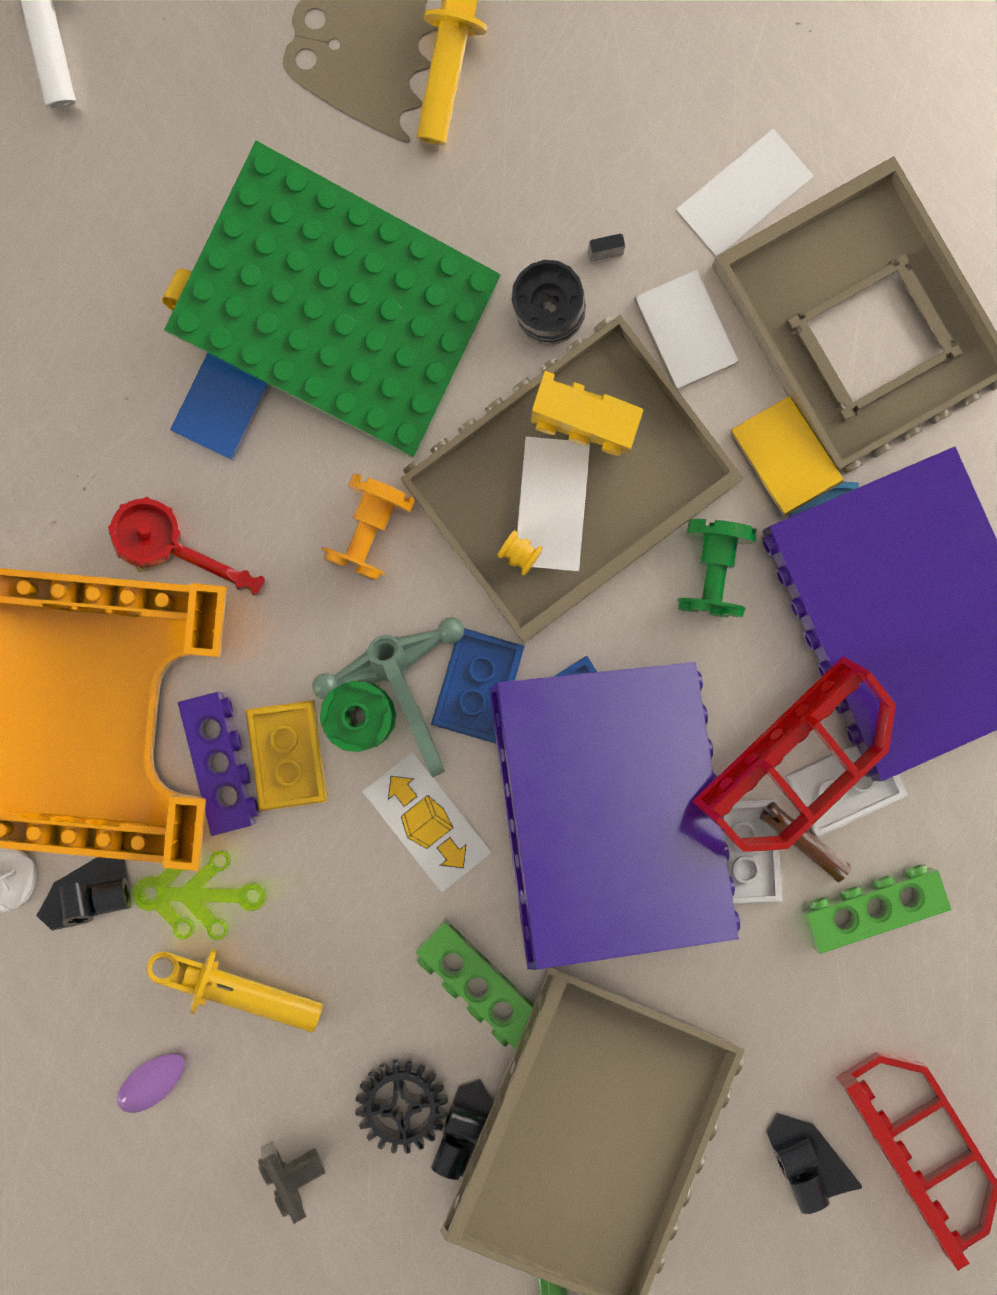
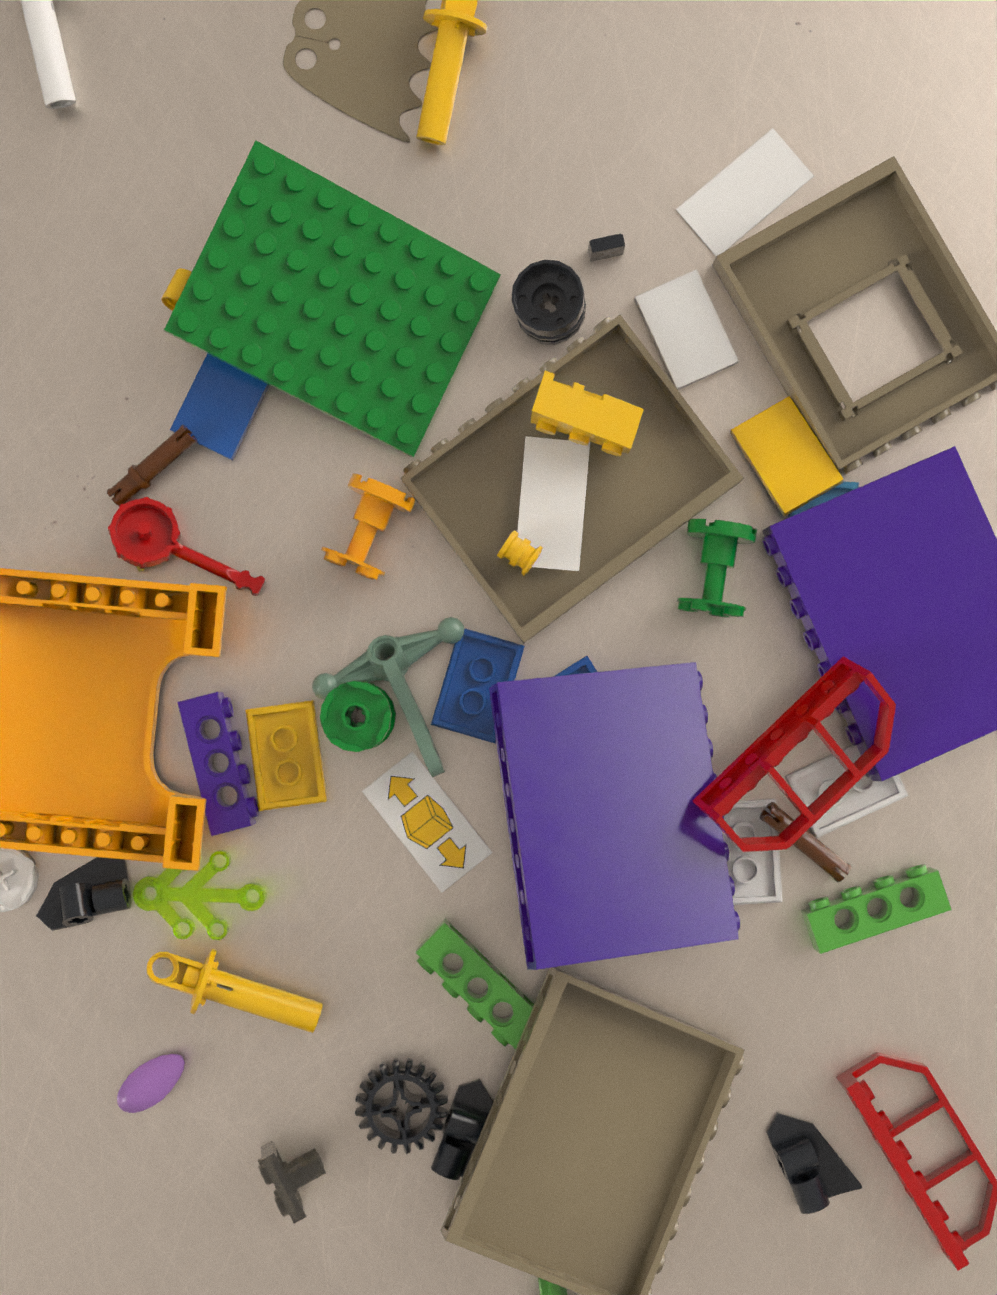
(141, 475): none -> reddish brown pin

